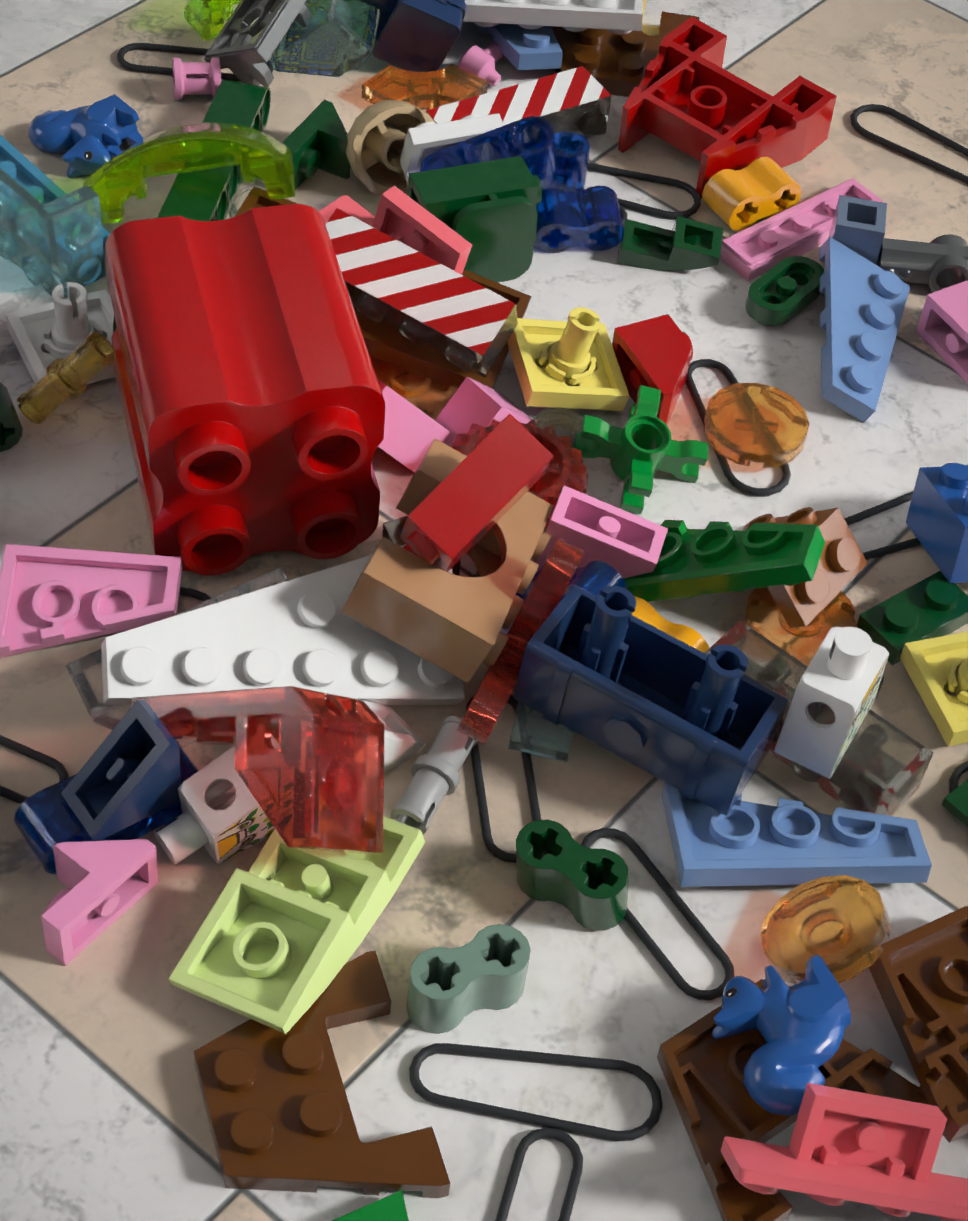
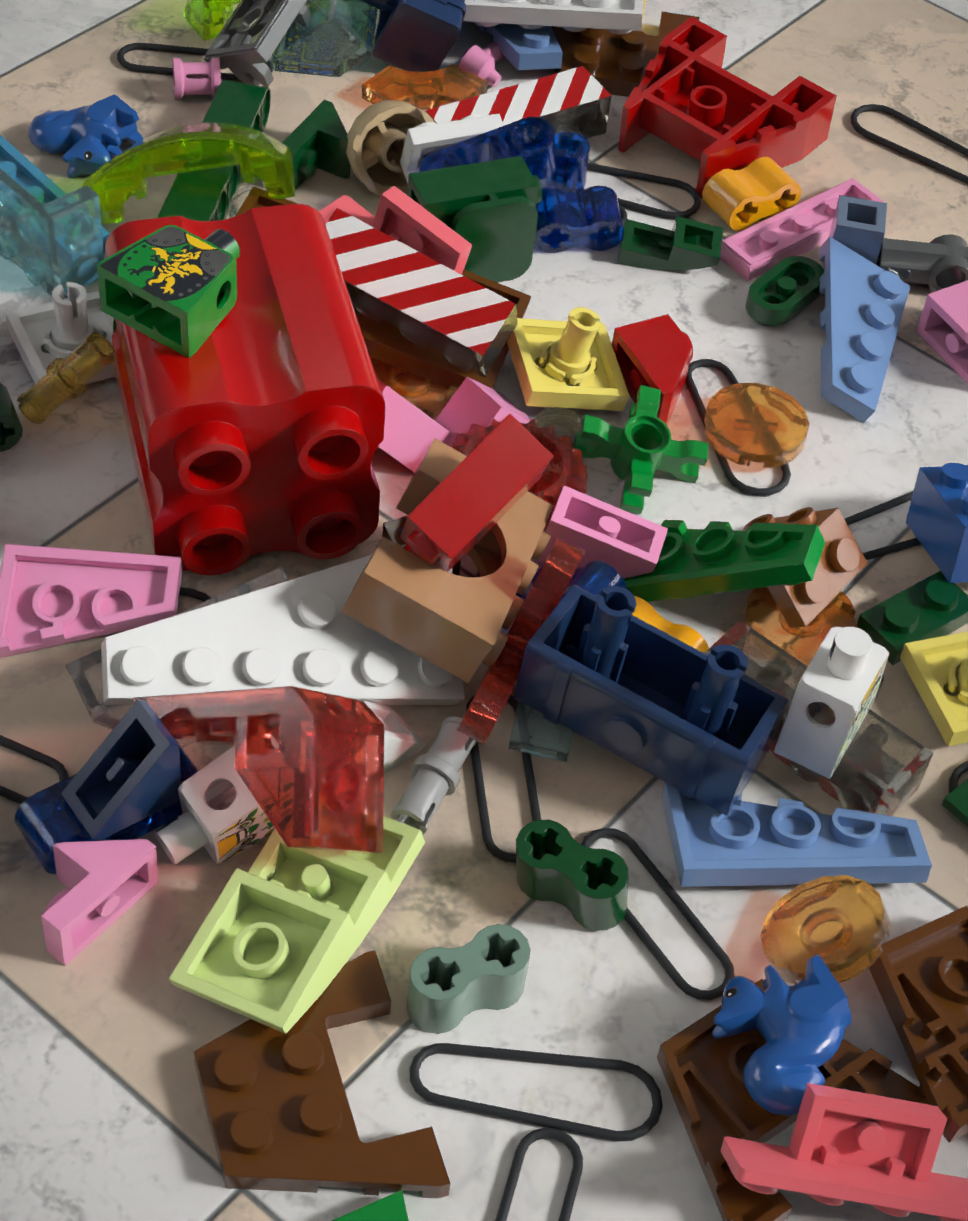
(172, 285): none -> green torso

